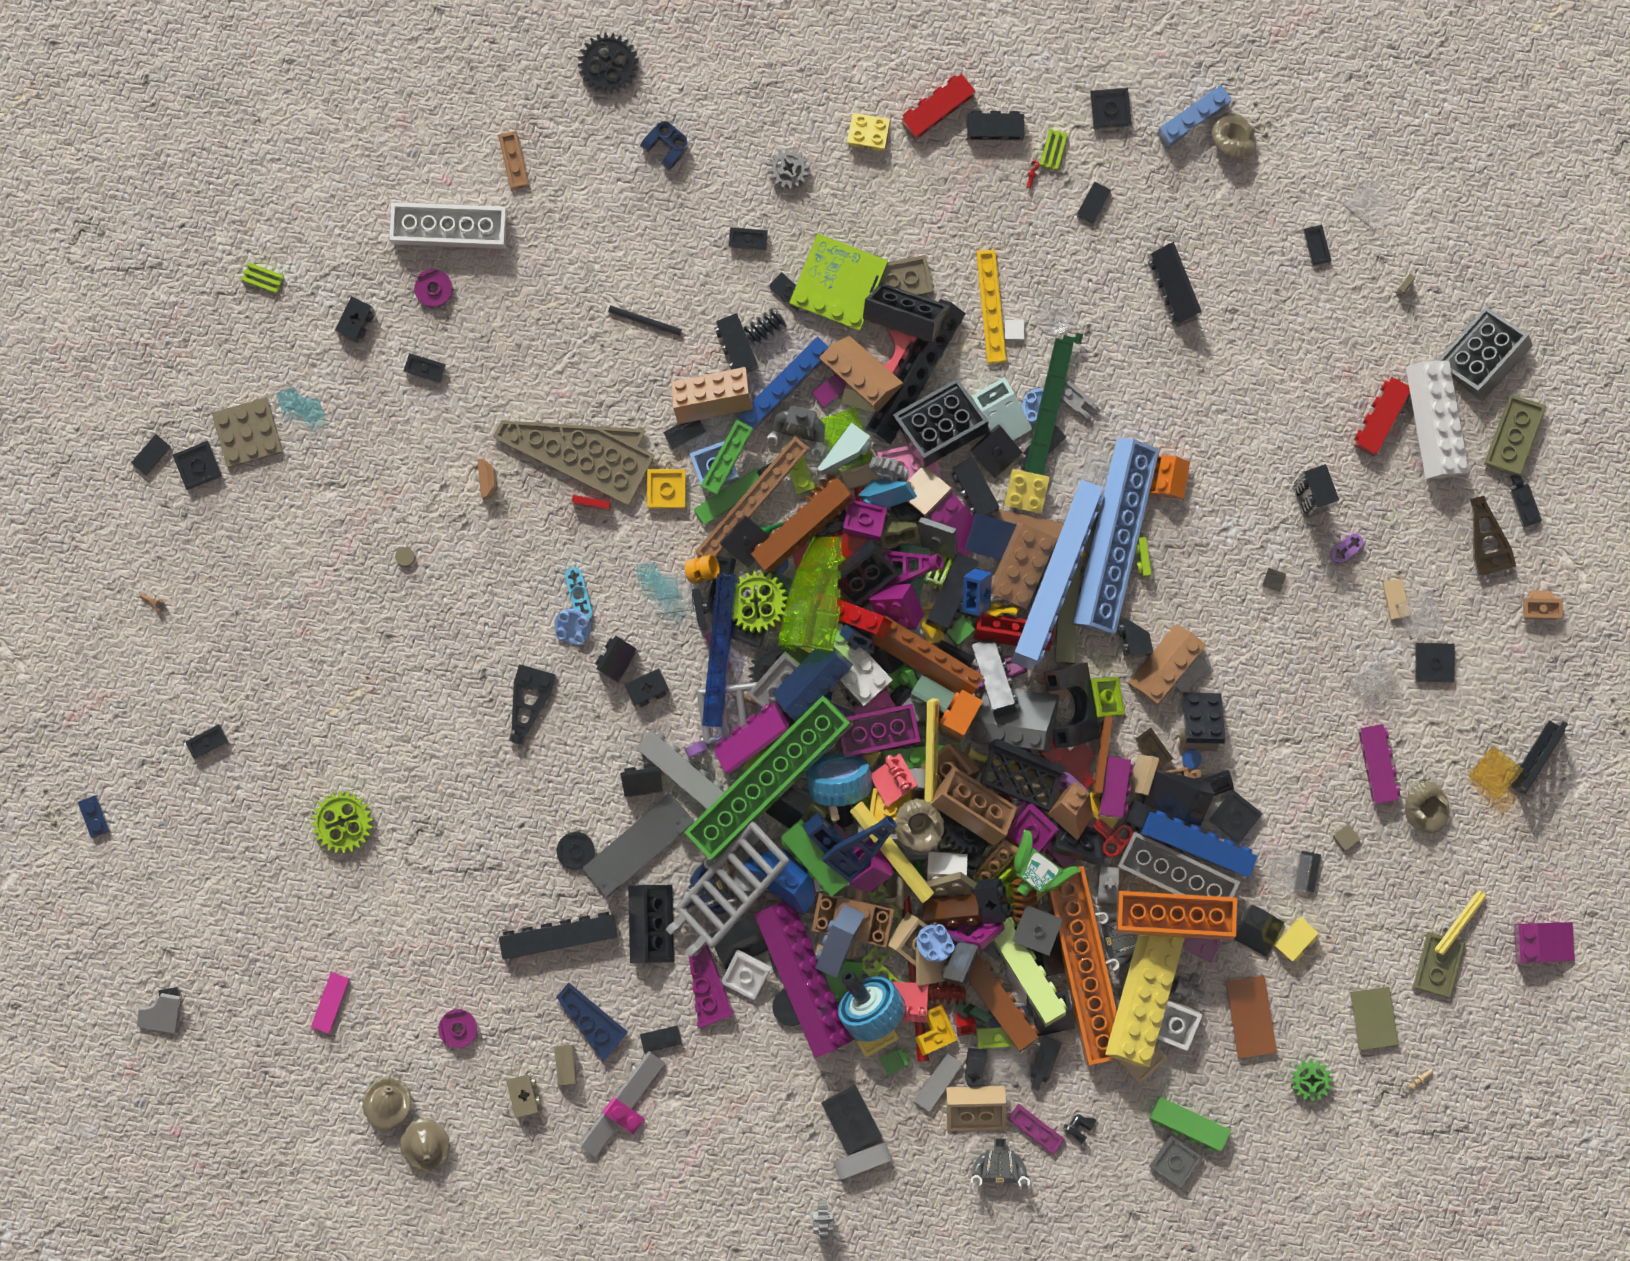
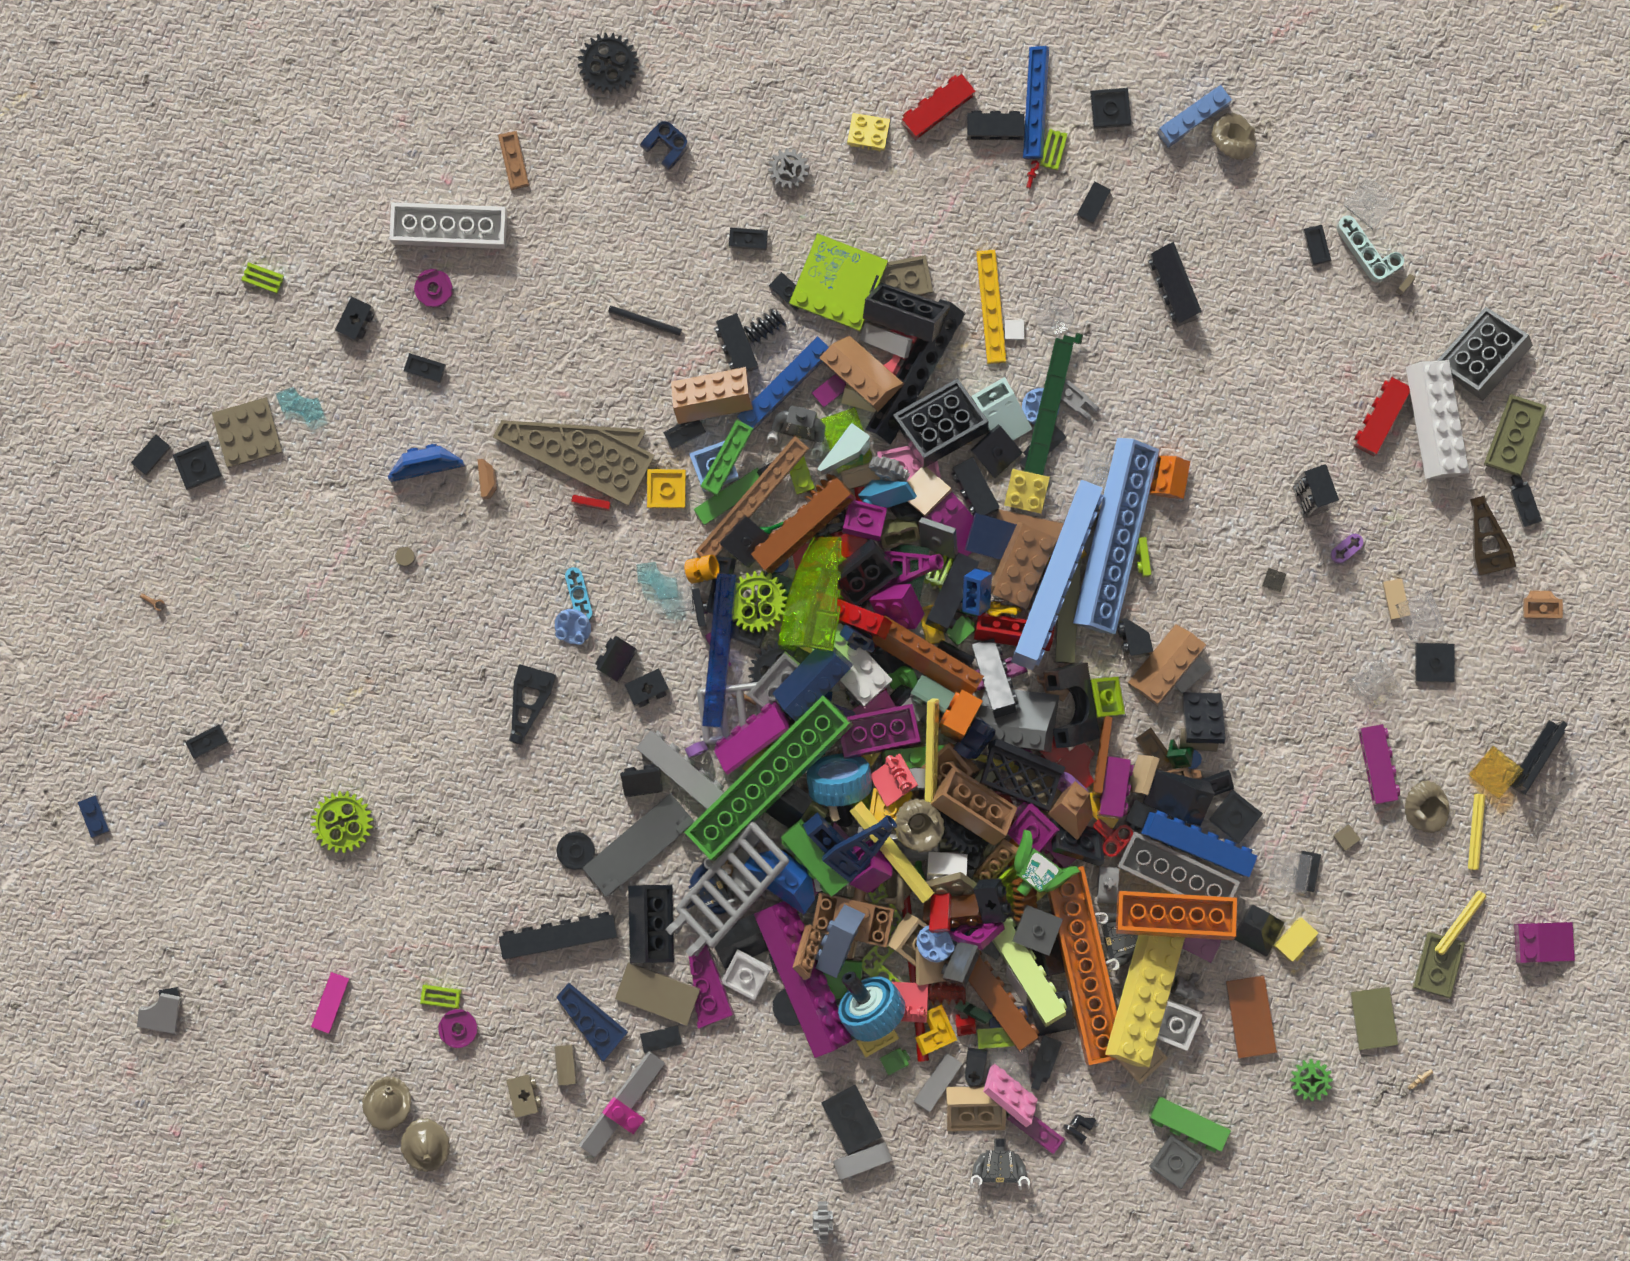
(424, 462): none -> blue wedge
(456, 999): none -> lime tile
(657, 993): none -> dark tan tile
(807, 951): none -> medium nougat tile
(886, 339): none -> light grey tile
(940, 913): none -> red tile
(975, 740): none -> dark blue piece
(1010, 1095): none -> bright pink plate
(1036, 102): none -> blue tile
(1179, 756): none -> dark green panel
(1367, 247): none -> light aqua beam
(1476, 831): none -> light yellow axle

